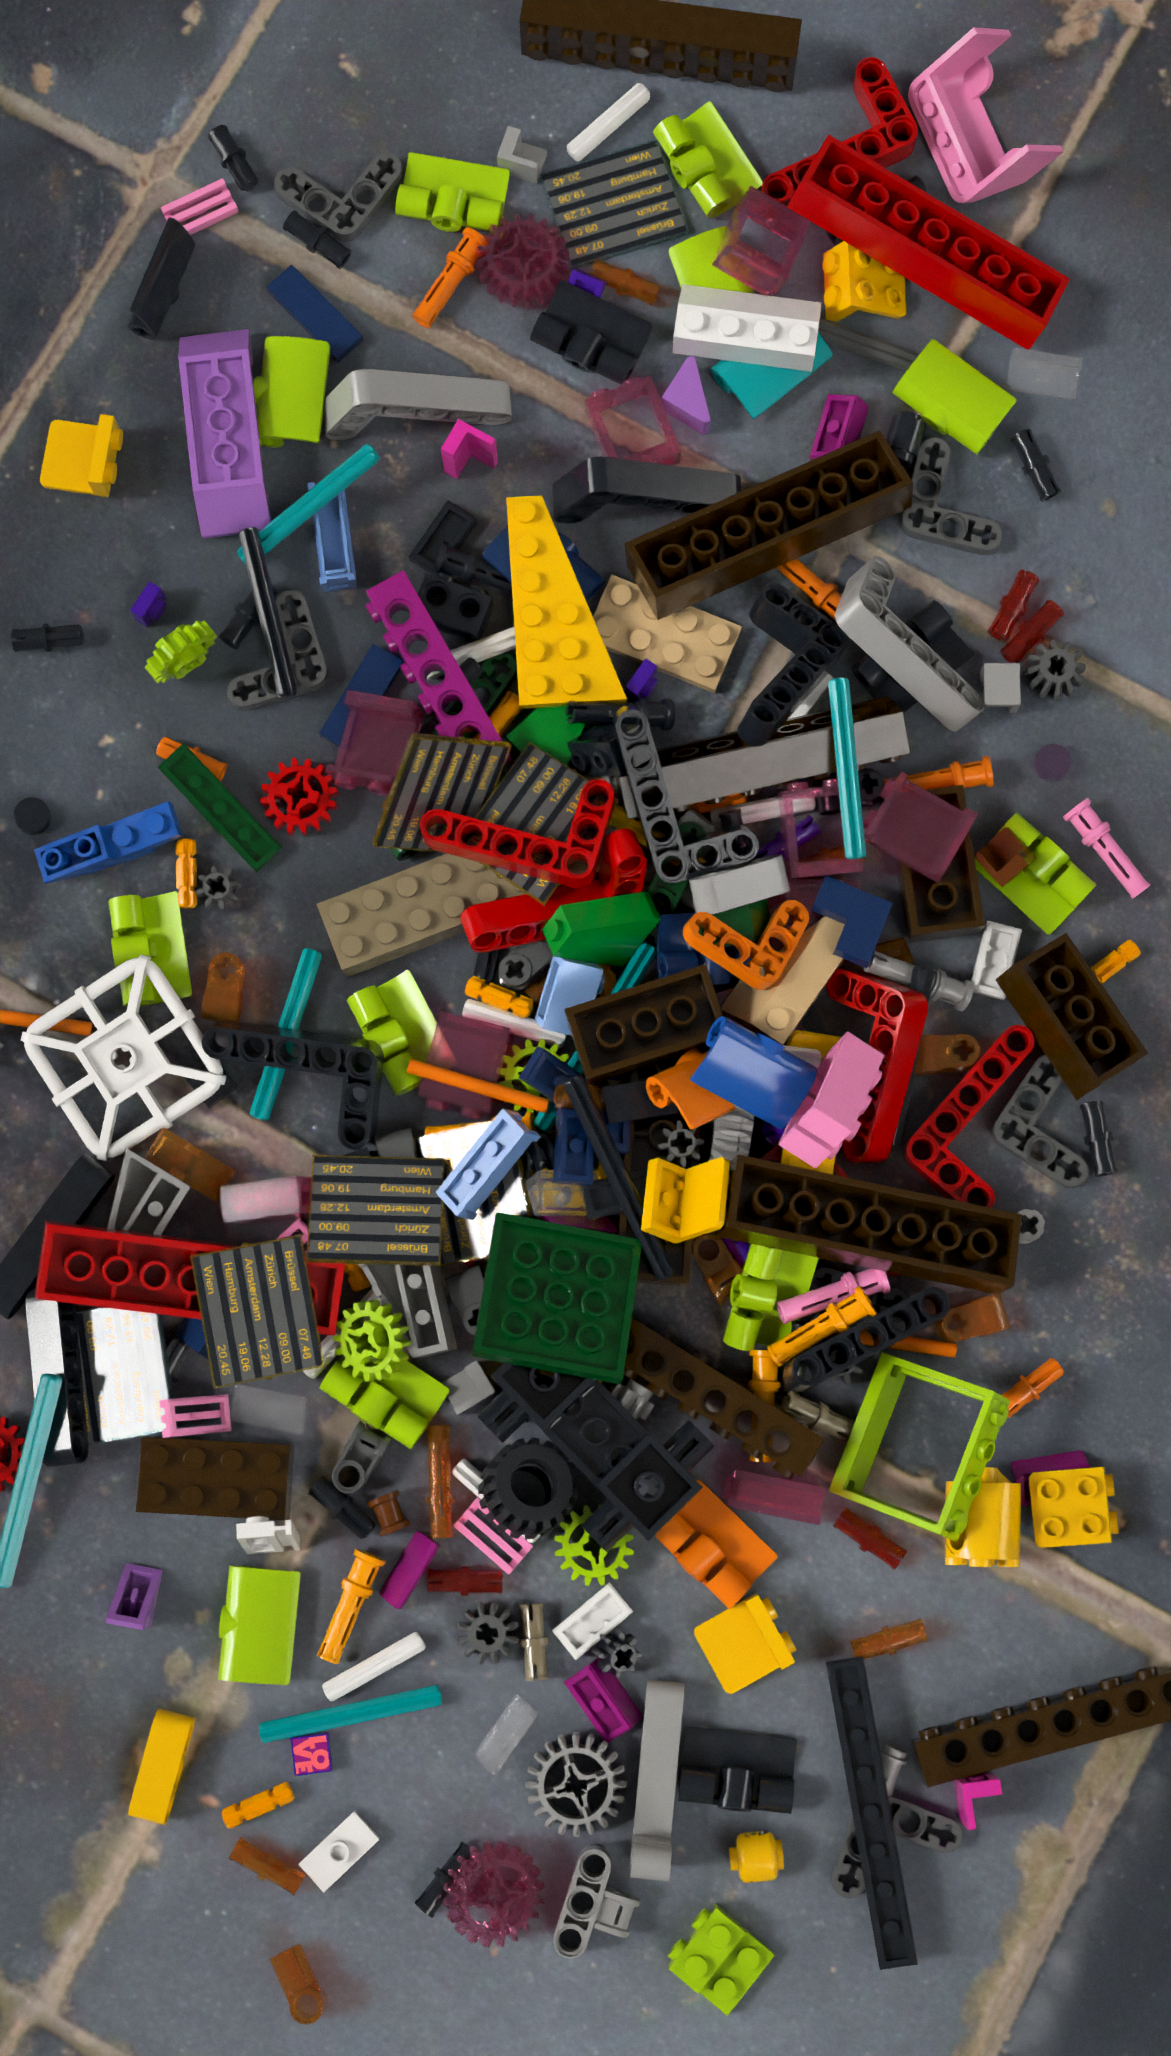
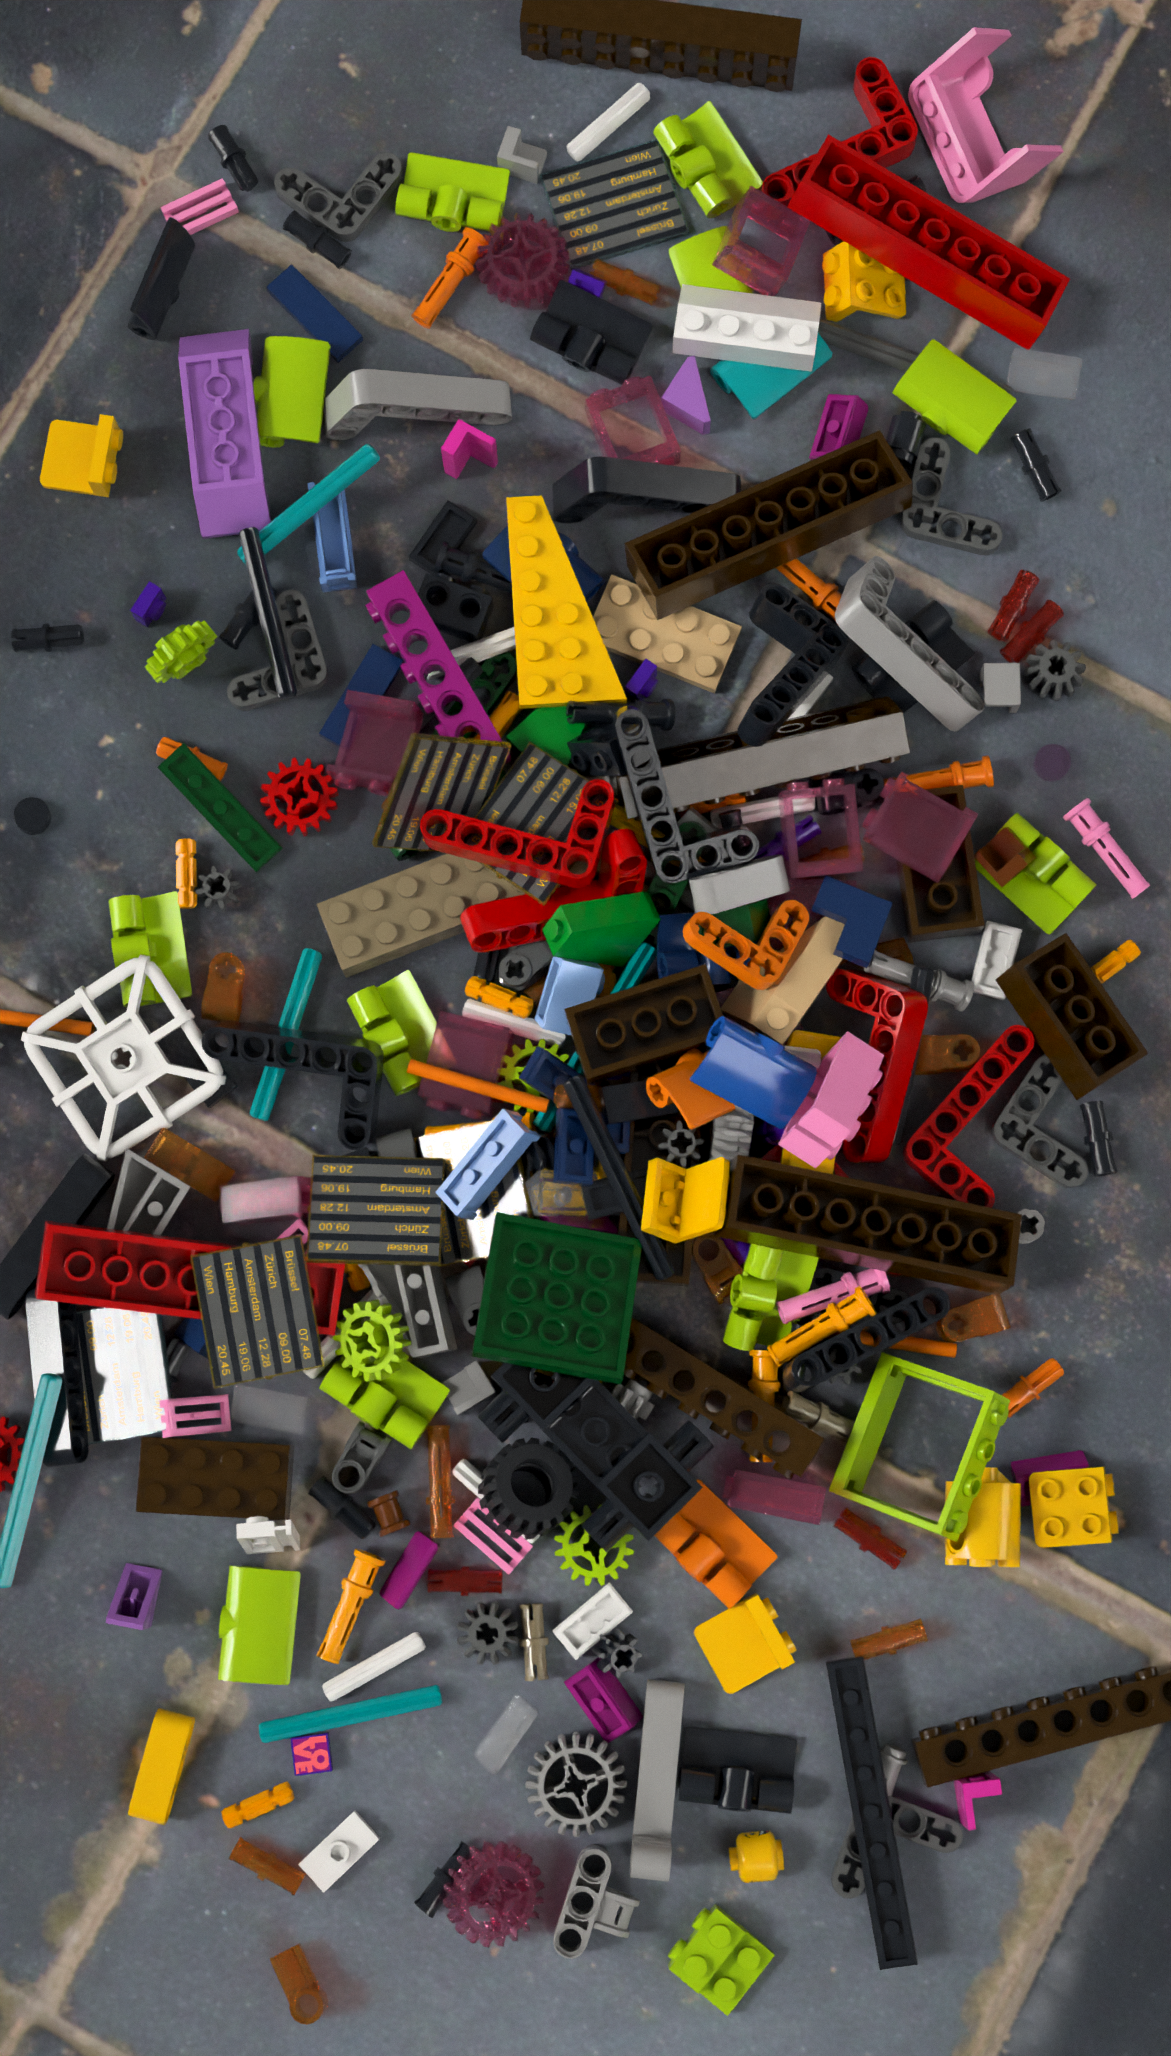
(109, 844): blue slope -> none
(847, 768): teal axle -> none

